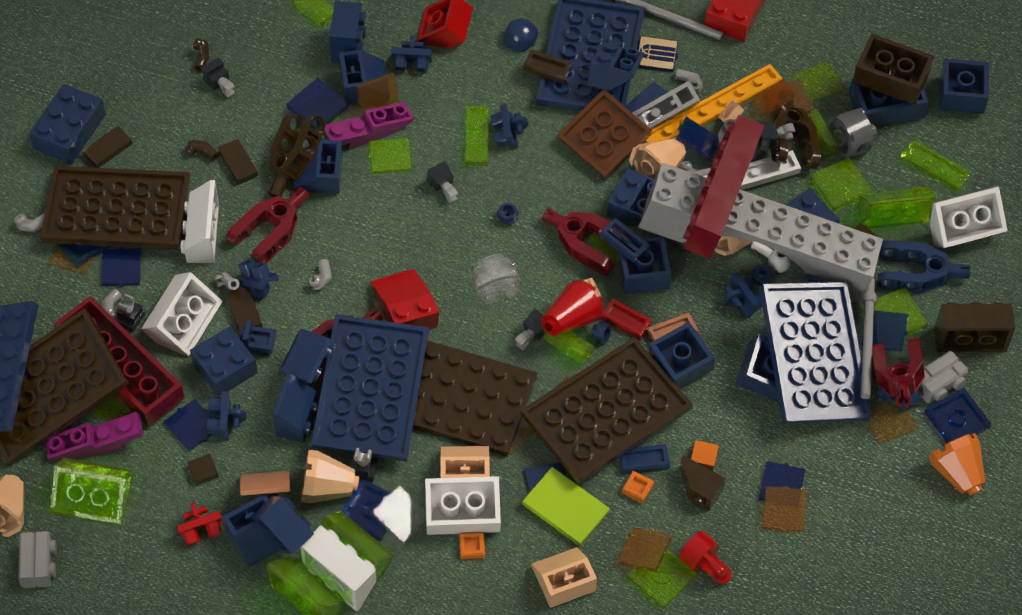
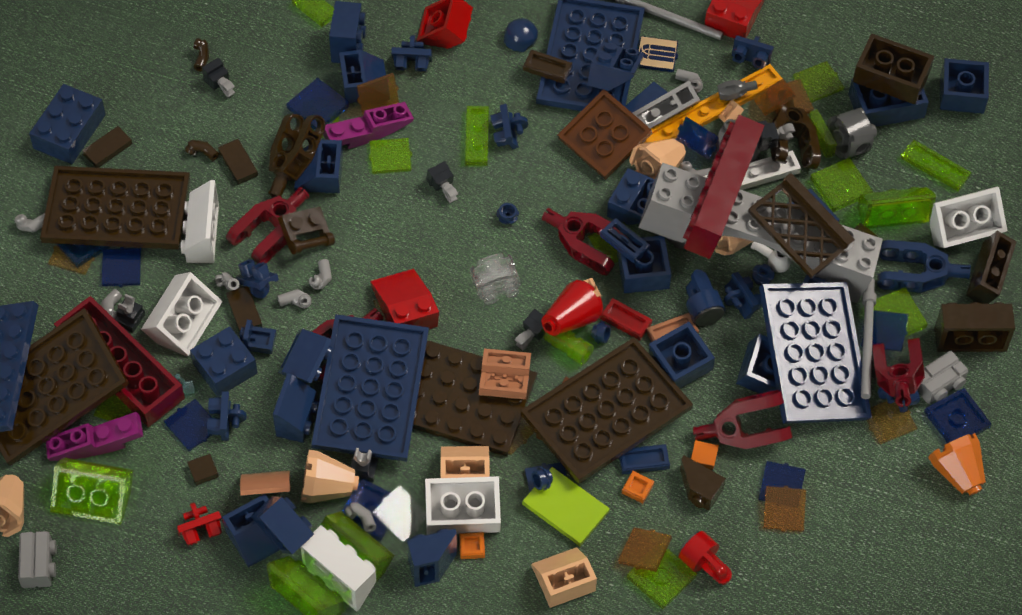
(188, 387): none -> clear light blue hand
(295, 297): none -> light grey arm
(305, 223): none -> dark brown plate
(356, 509): none -> light grey arm
(431, 555): none -> dark blue slope
(505, 374): none -> nougat slope
(542, 478): none -> dark blue plate
(703, 302): none -> dark blue piece
(734, 89): none -> dark grey piece
(738, 437): none -> dark red piece
(752, 51): none -> dark blue hips
(819, 217): none -> dark brown fence
(991, 268): none -> dark brown brick

